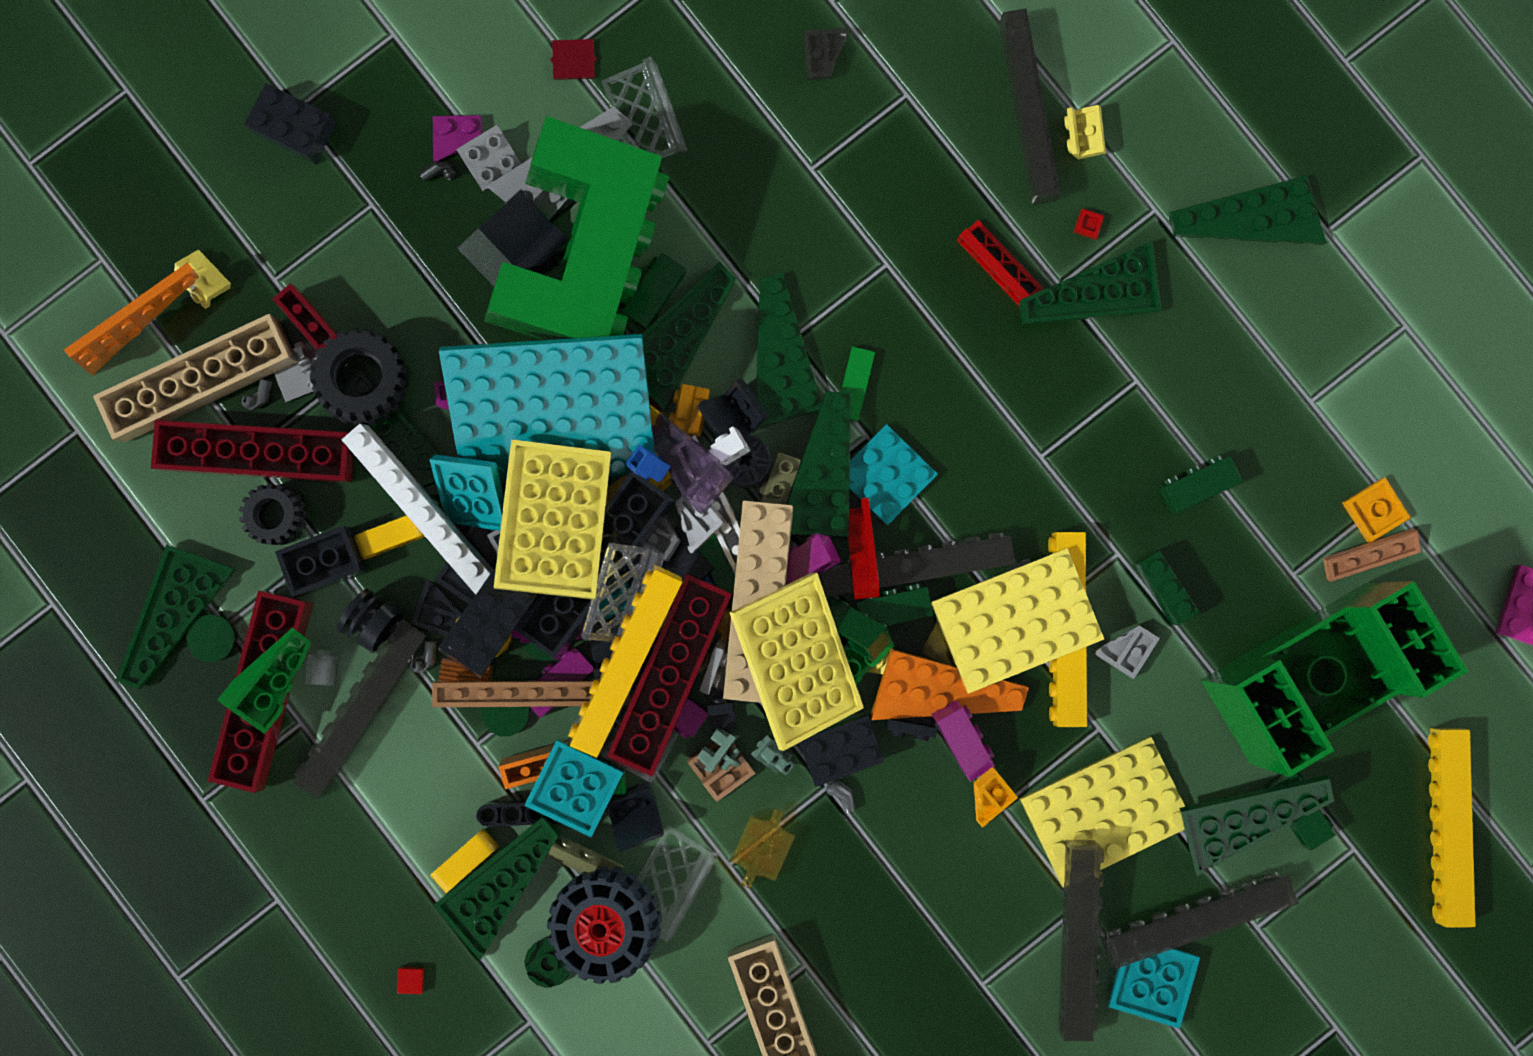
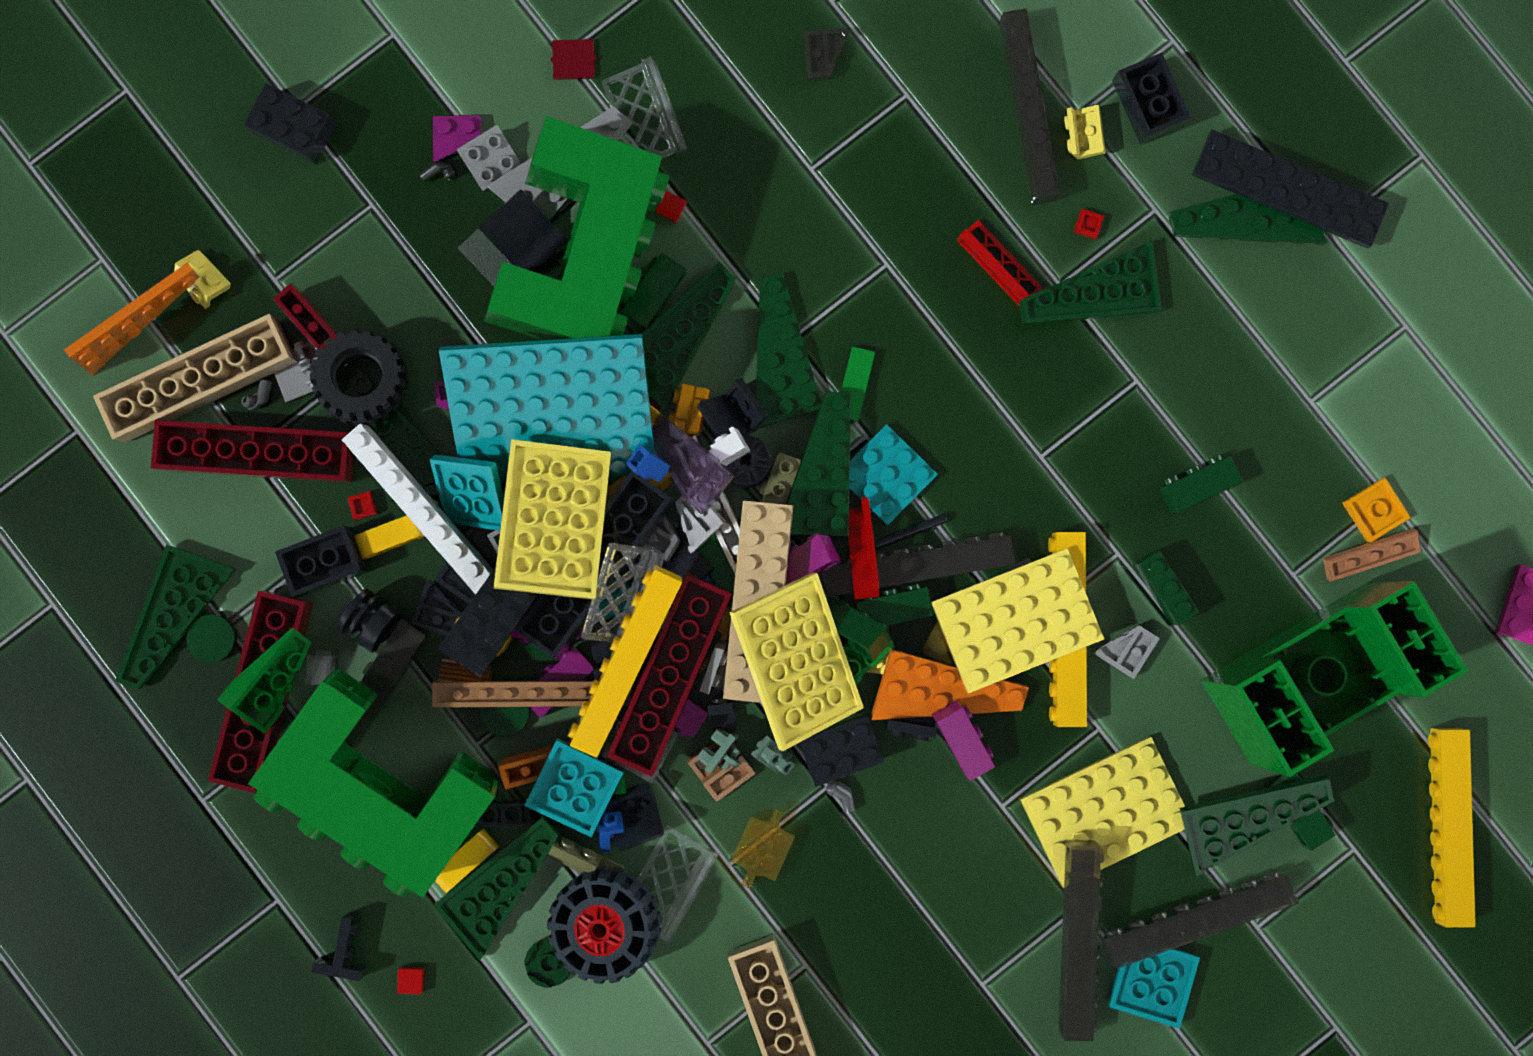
(254, 514): black tyre -> none
(344, 953): none -> black bracket
(362, 505): none -> red tile
(362, 803): none -> green brick
(427, 659): dark grey arm -> none
(608, 826): none -> blue bracket
(671, 207): none -> red tile
(910, 531): none -> black bar
(991, 796): light orange wing -> none
(1151, 98): none -> black brick
(1290, 189): none -> black plate

